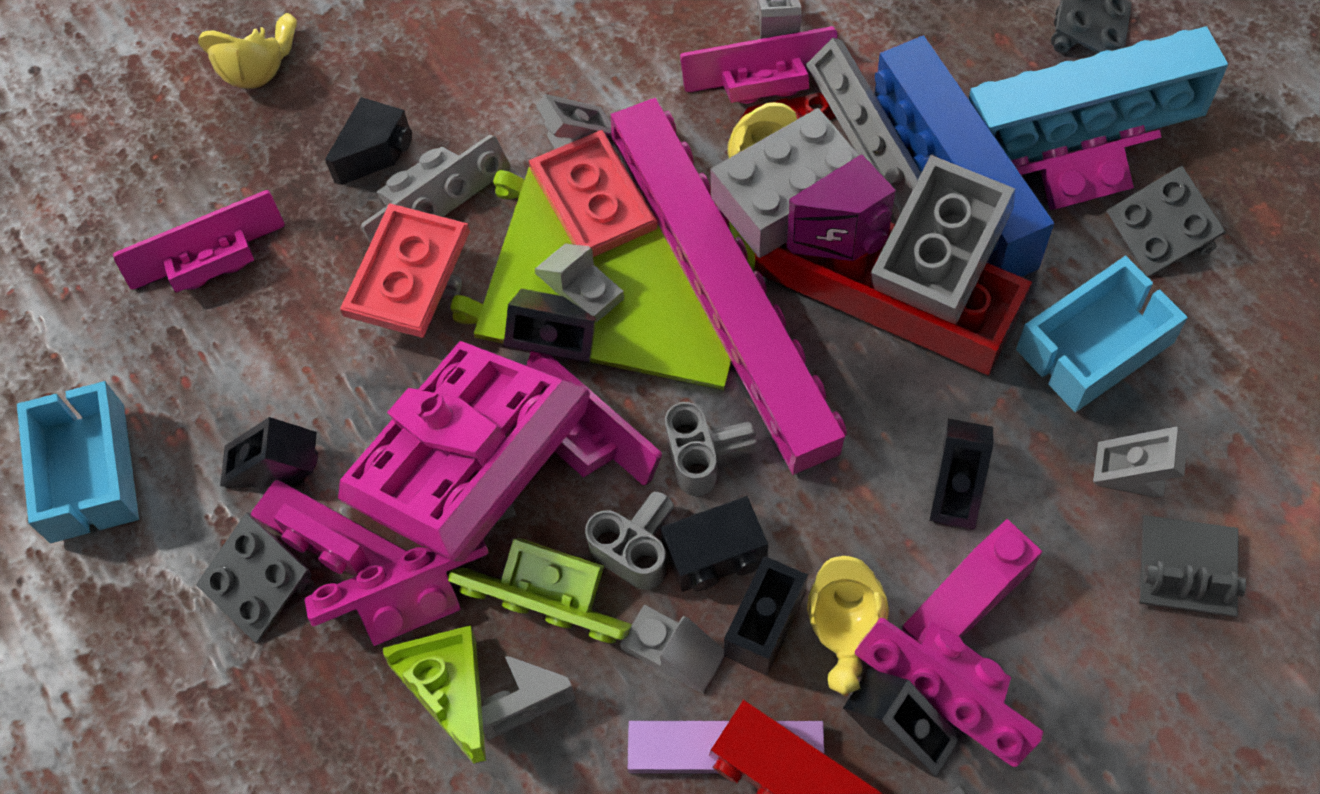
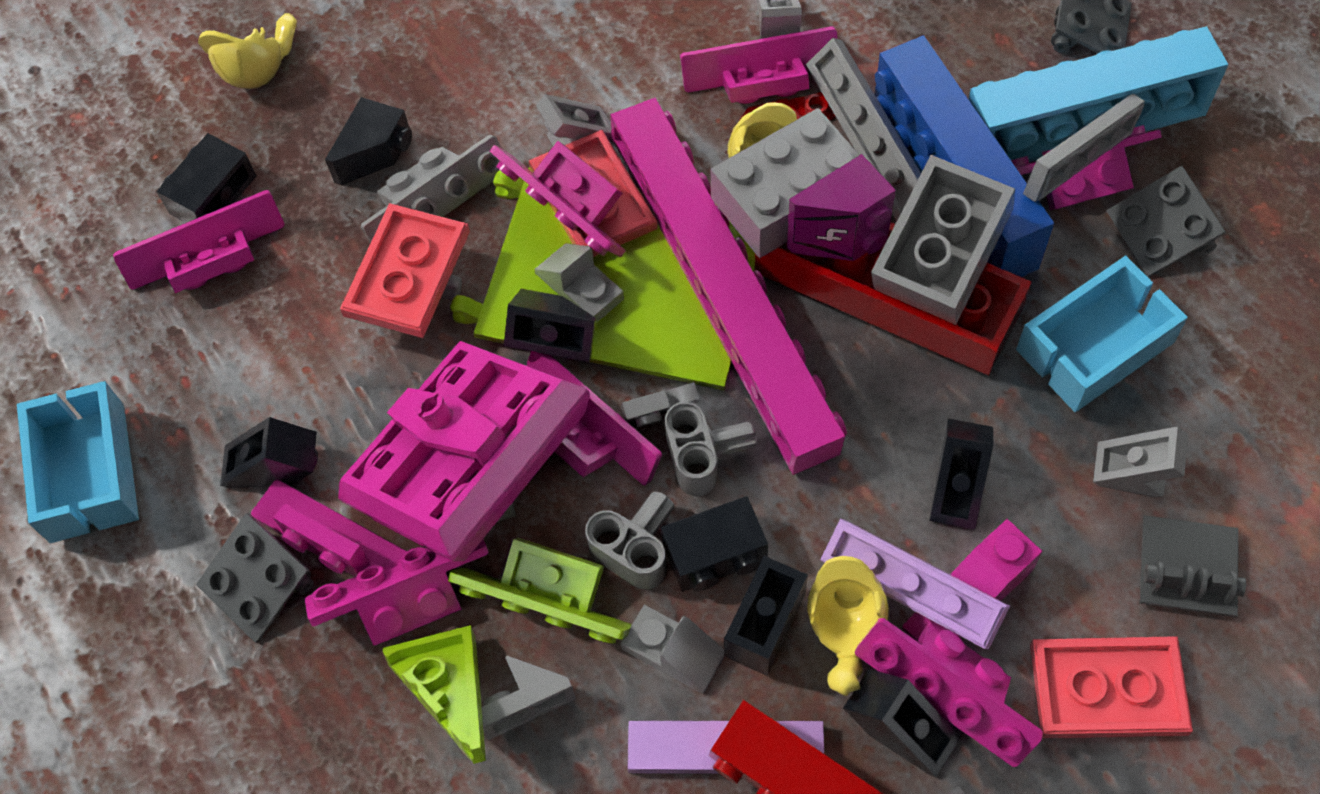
(206, 180): none -> black brick
(572, 187): none -> dark pink bracket
(648, 408): none -> light grey plate
(921, 585): none -> lavender tile
(1083, 147): none -> light grey tile
(1110, 687): none -> coral tile

